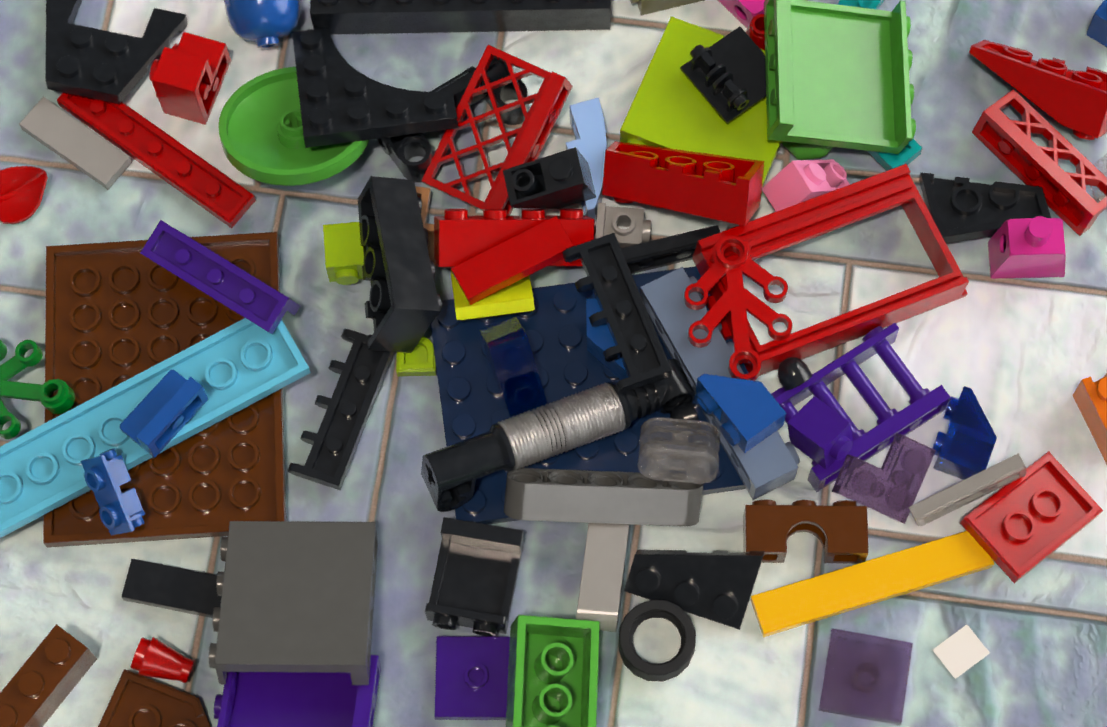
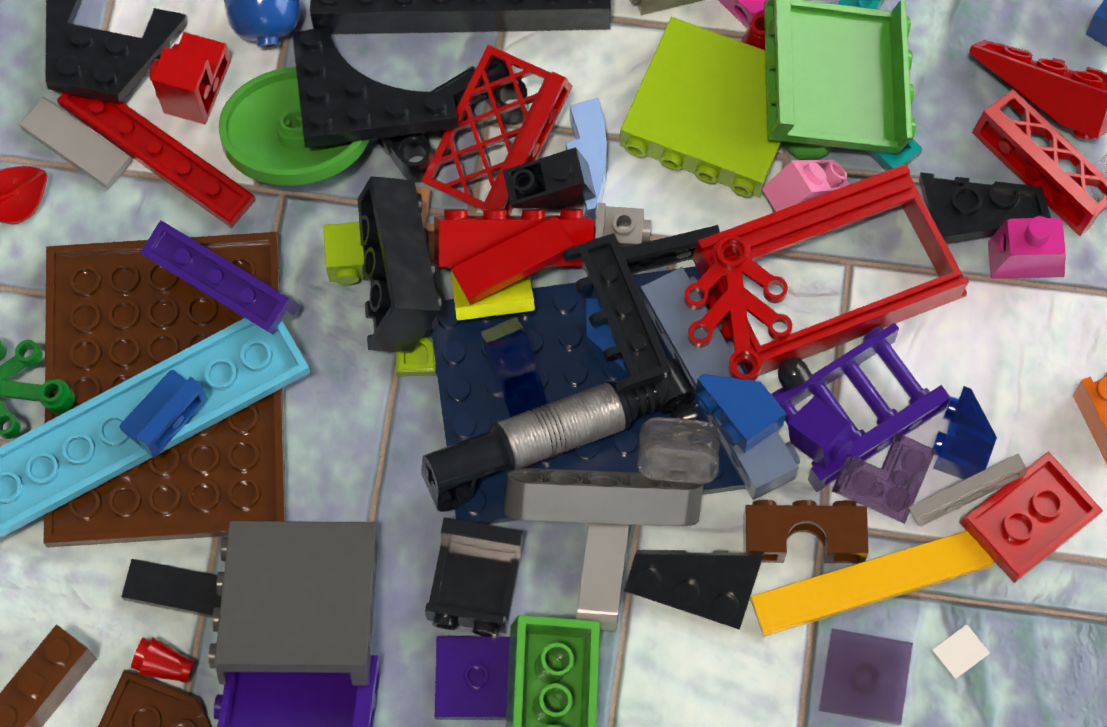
(118, 509): blue hinge -> none
(345, 413): black hinge -> none
(667, 611): black tyre -> none
(684, 181): red wedge -> none
(729, 74): black hinge -> none

